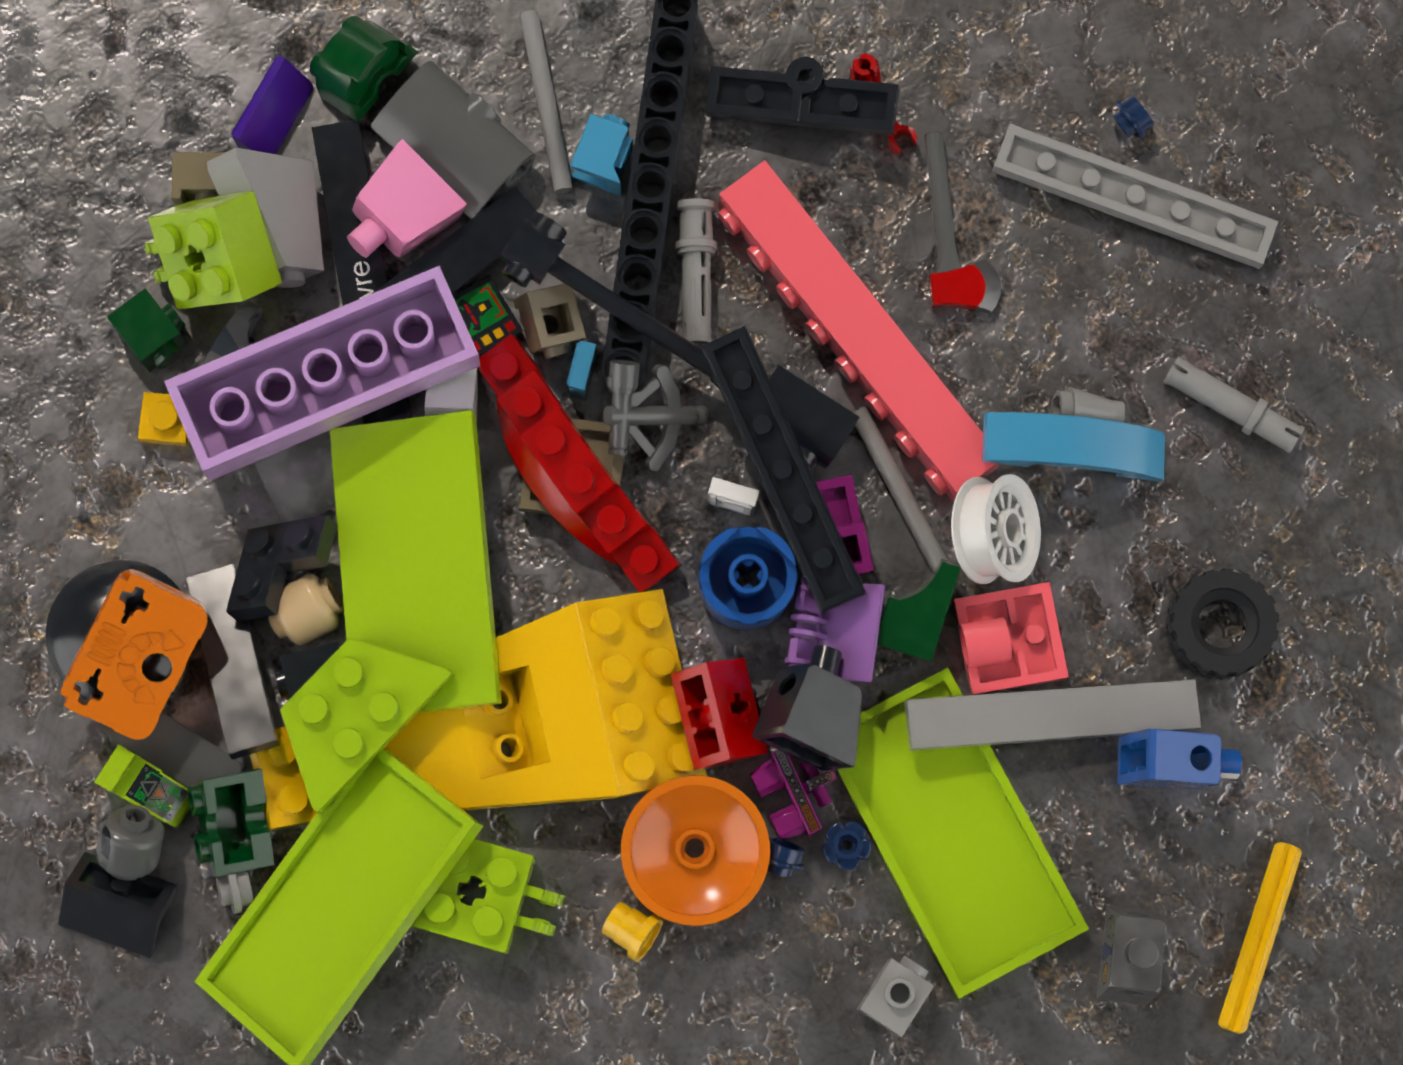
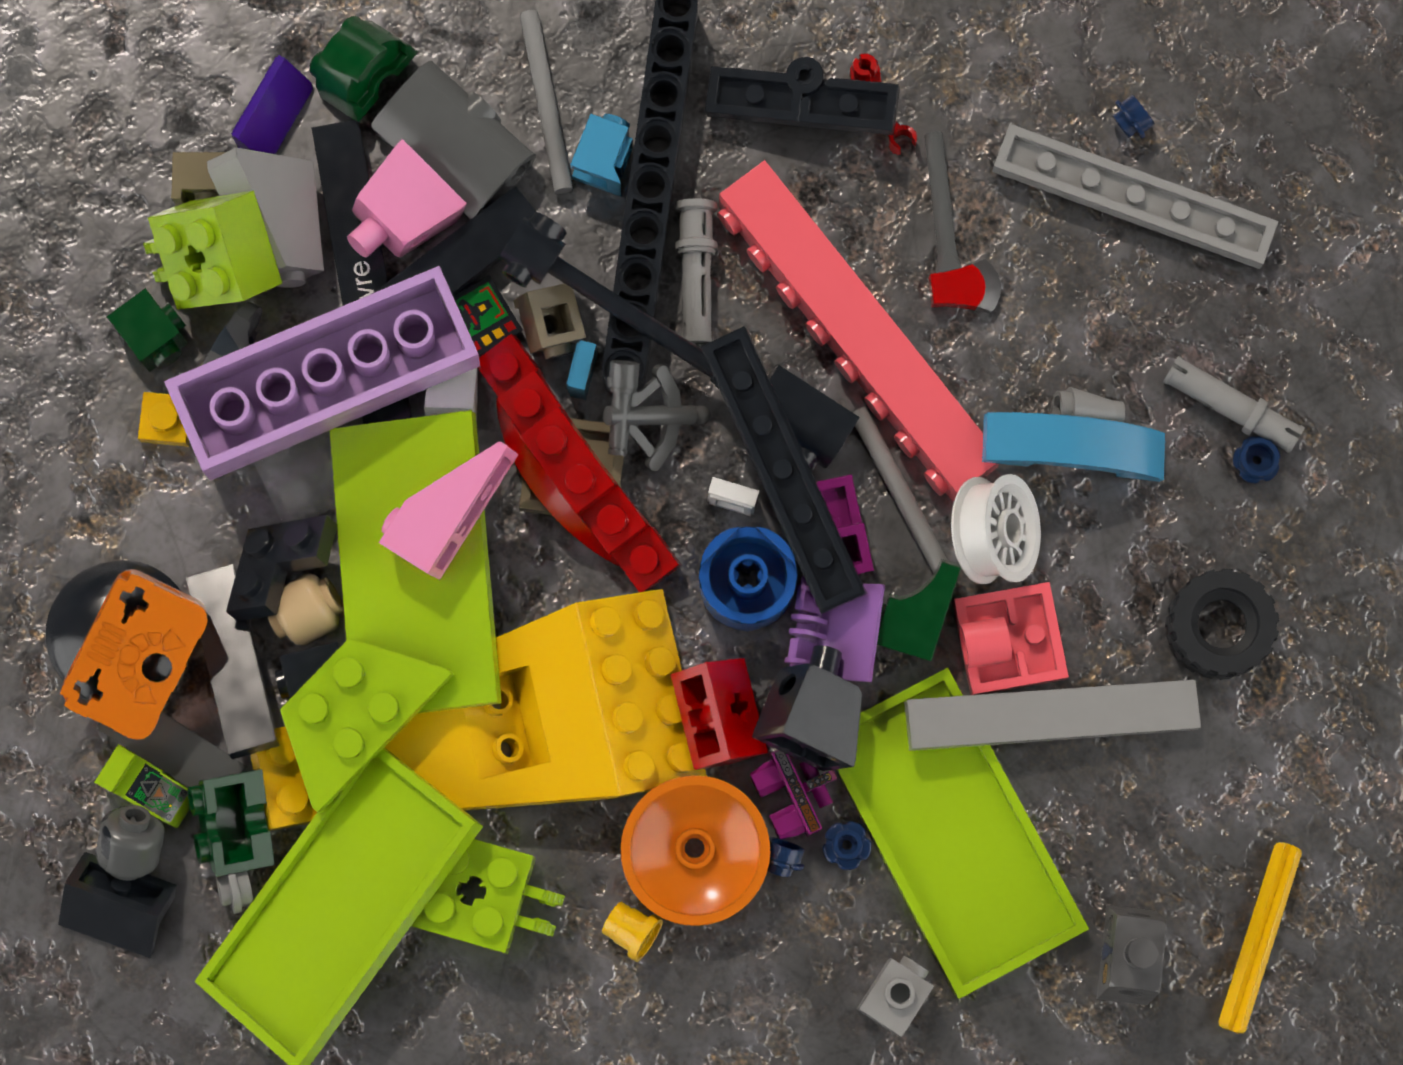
(440, 517): none -> bright pink slope
(1175, 760): blue torso -> none
(1265, 451): none -> dark blue plate

